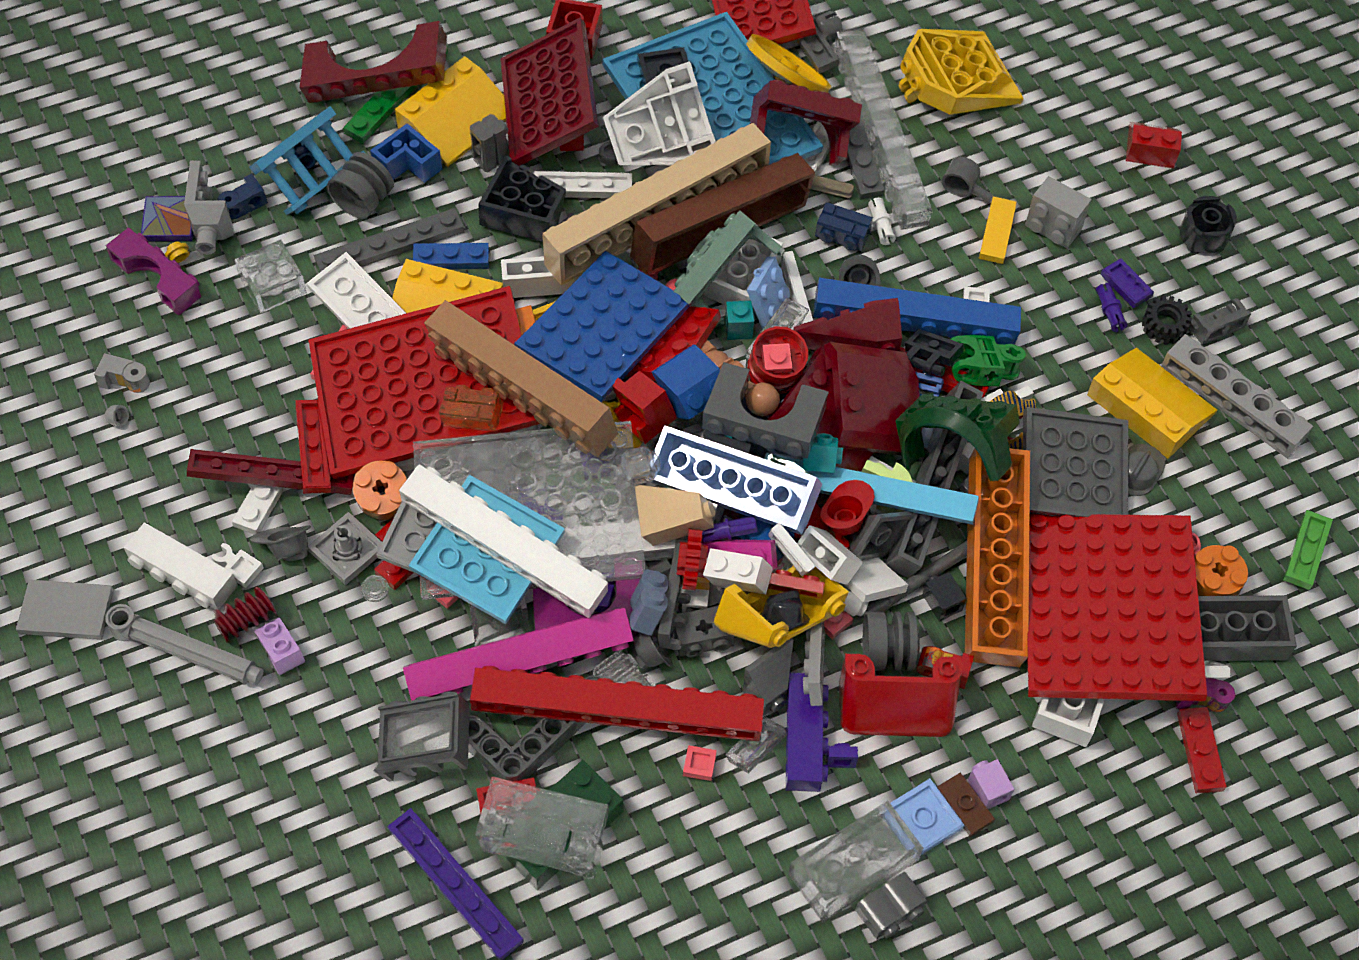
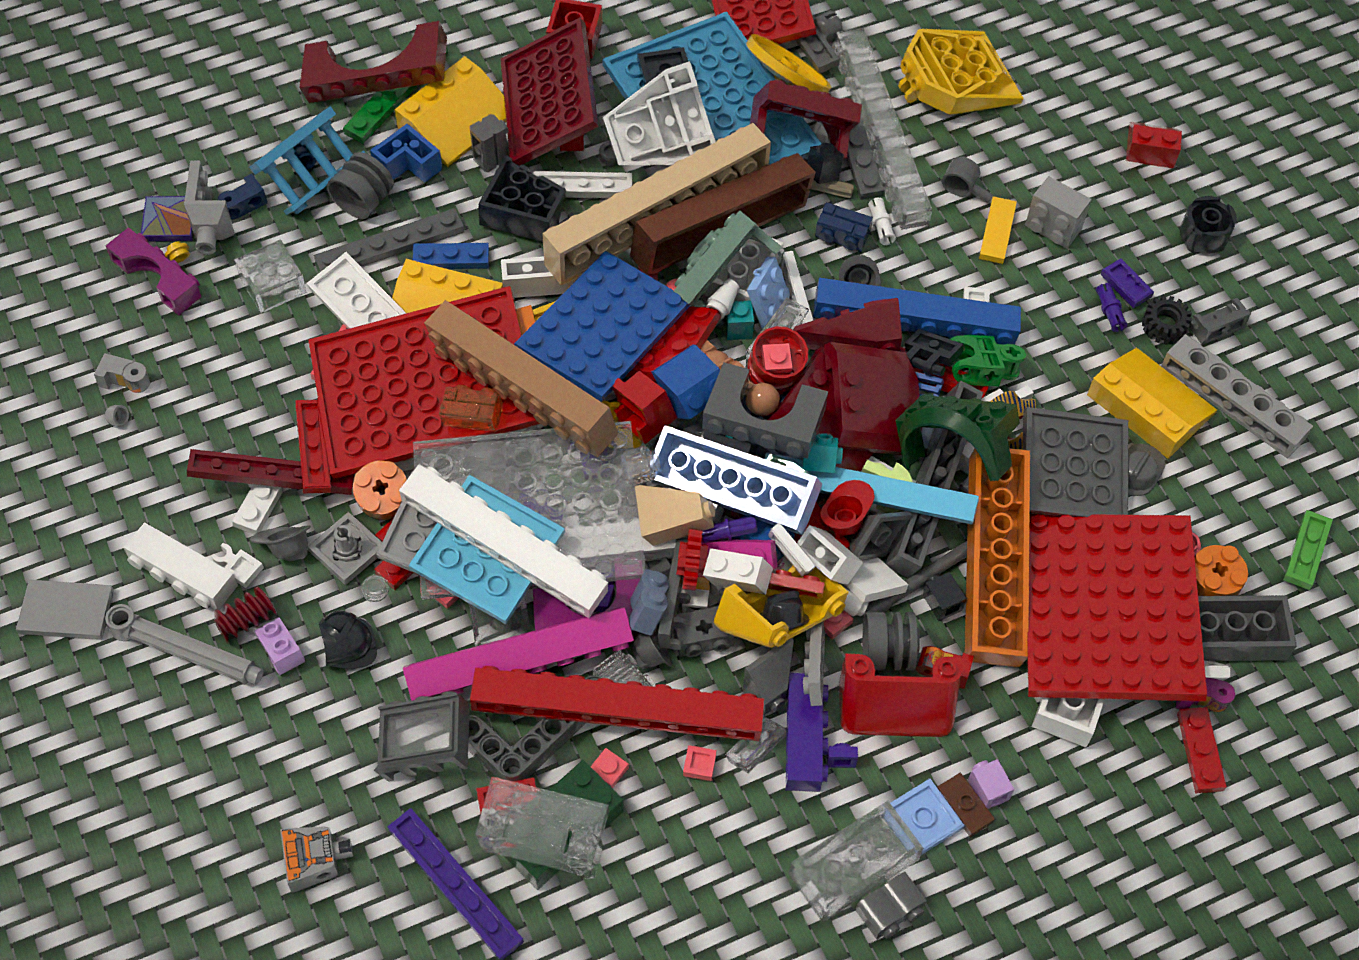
(311, 855): none -> torso
(347, 640): none -> black helmet
(610, 767): none -> coral plate
(724, 297): none -> white cone
(825, 162): none -> black brick

